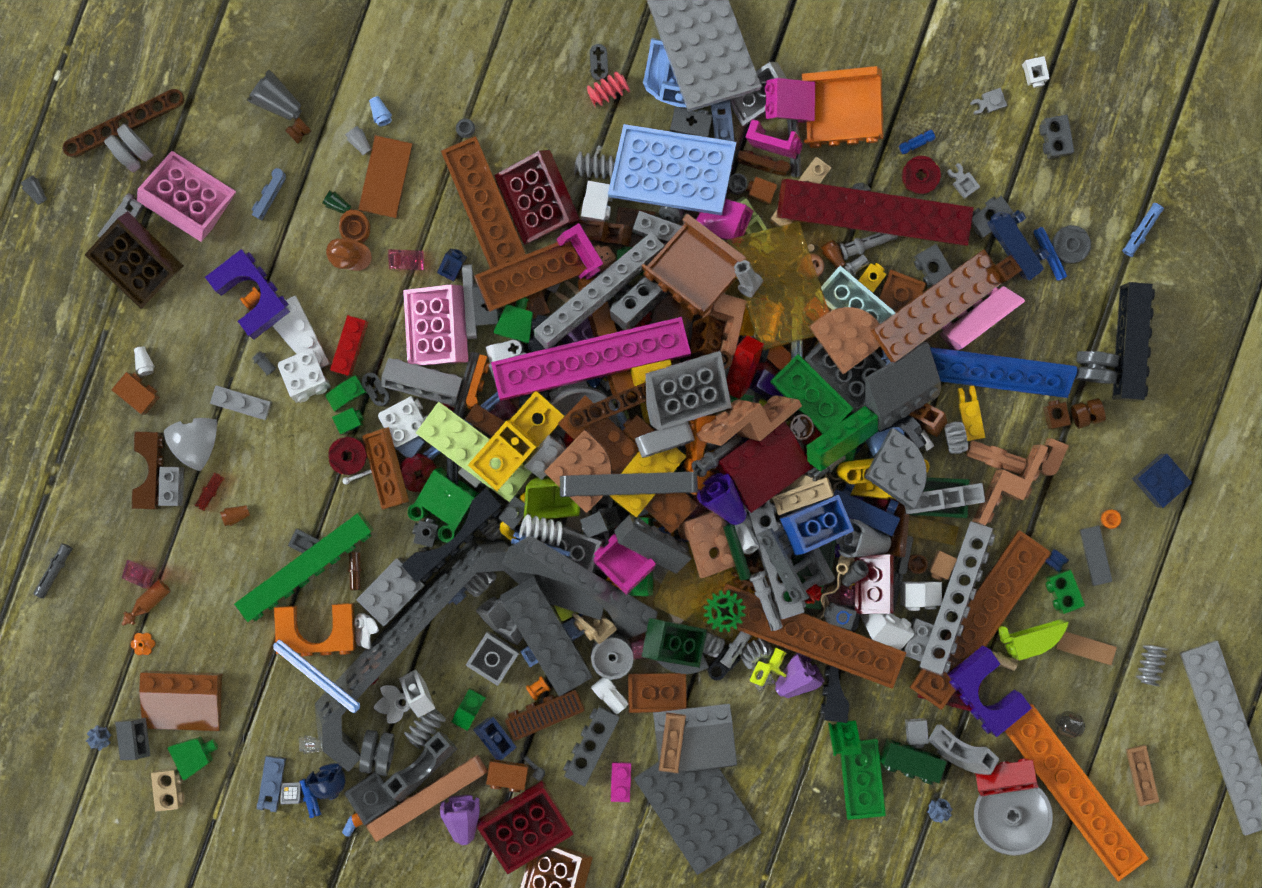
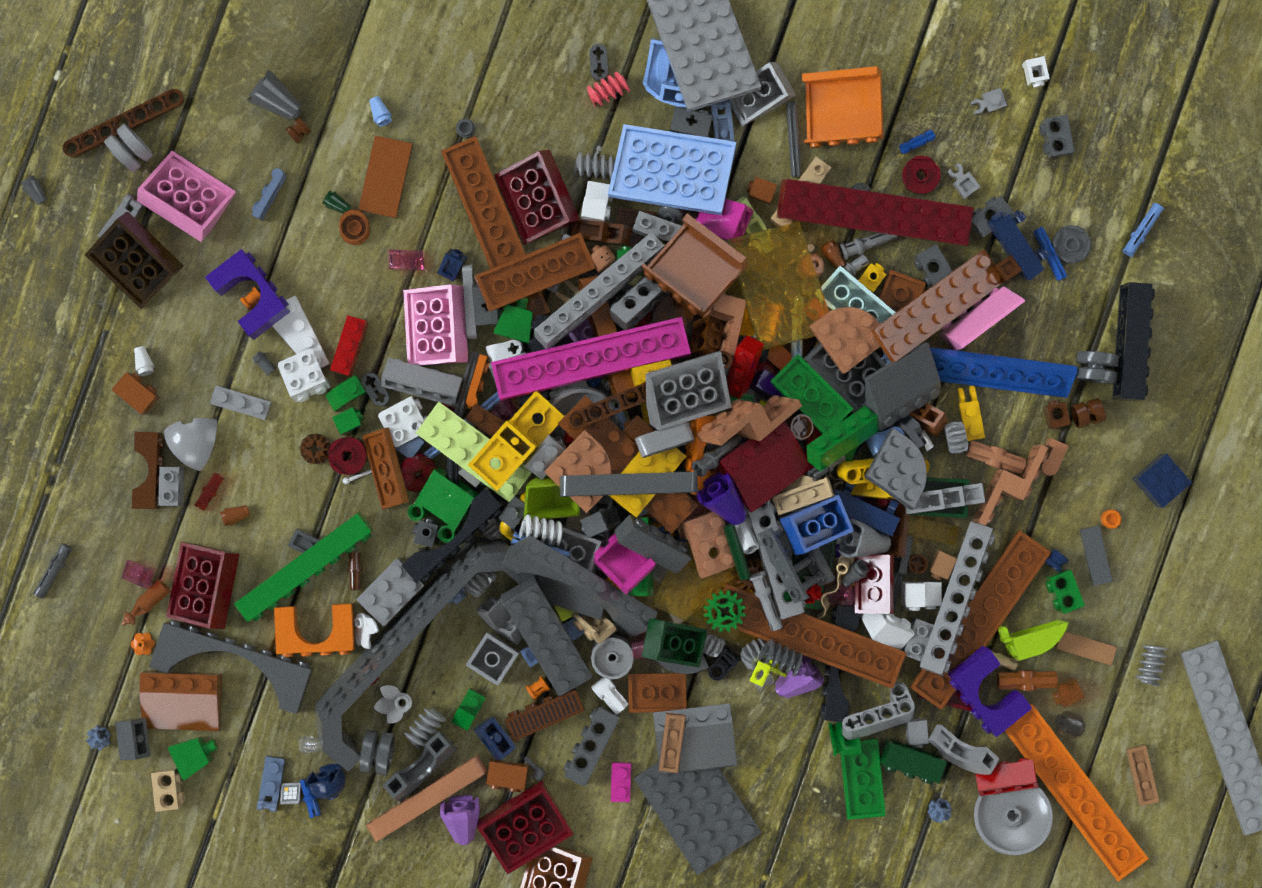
(202, 585): none -> dark red slope
(286, 676): none -> dark grey arch
(316, 676): light blue axle -> none
(321, 442): none -> reddish brown gear
(348, 254): dark orange piece -> none
(352, 823): medium blue arm -> none
(358, 140): light grey cone -> none
(369, 798): dark grey tile -> none
(417, 693): white brick -> none
(584, 249): dark pink panel -> none
(735, 649): light grey pin -> none
(739, 182): dark grey wheel -> none
(748, 278): light grey piece -> none
(758, 139): dark pink panel -> none
(762, 163): reddish brown hinge -> none
(782, 656): none -> dark grey piece
(790, 99): dark pink panel -> none
(840, 615): dark grey brick -> none
(857, 721): none -> light grey beam
(1027, 680): none -> dark orange piece
(1068, 693): none -> clear orange brick

